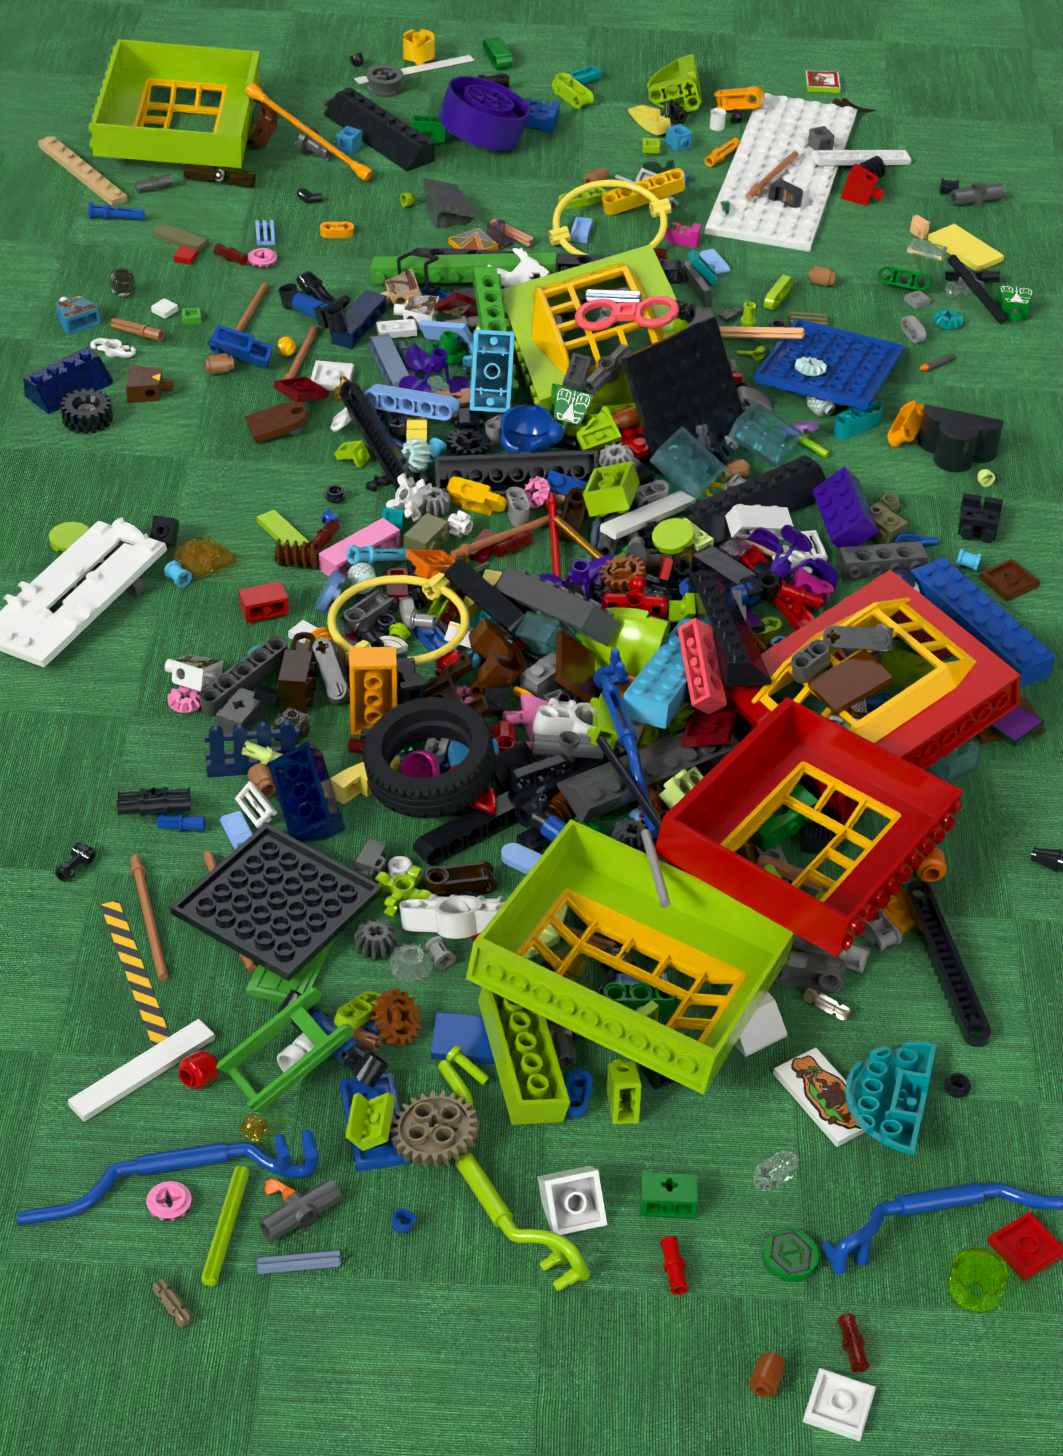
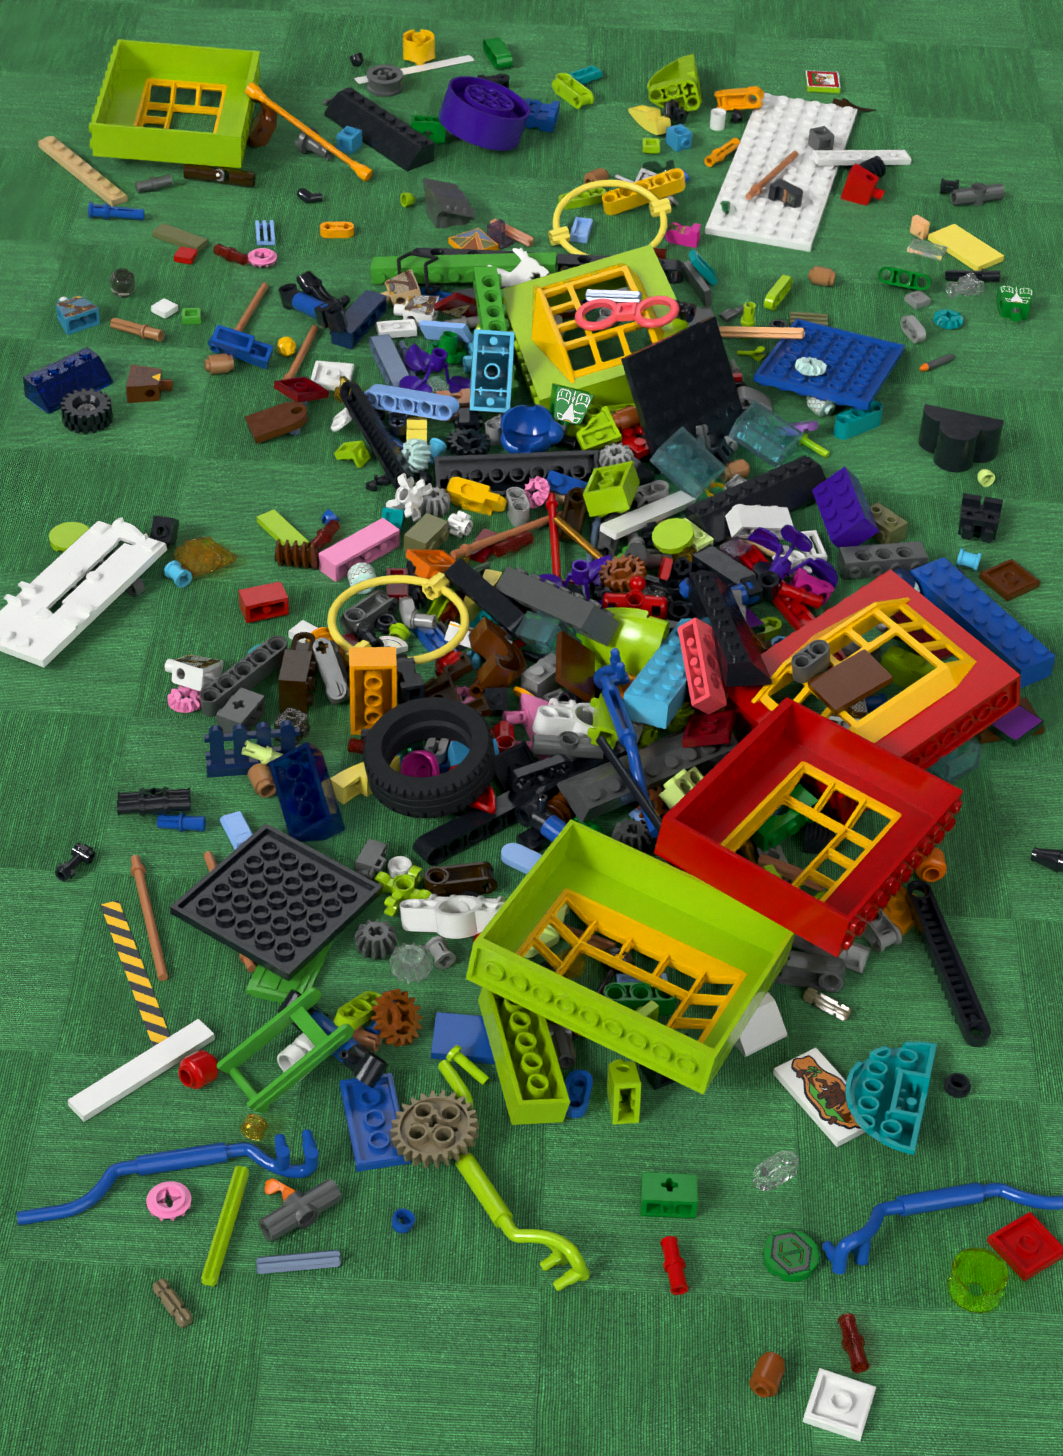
(113, 347): white piece -> none
(265, 815): white tile -> none
(266, 694): black slope -> none
(330, 591): medium blue tile -> none
(335, 494): black plate -> none
(370, 554): medium azure pin -> none
(370, 1120): lime bracket -> none
(572, 1200): white slope -> none
(577, 371): dark grey plate -> none
(607, 370): dark grey piece -> none
(655, 868): light grey bar -> none
(682, 609): lime bracket -> none
(715, 261): light blue tile -> none
(861, 637): dark grey piece -> none
(890, 501): olive plate -> none
(906, 424): light orange piece -> none
(925, 540): blue piece -> none
(977, 289): black axle -> none

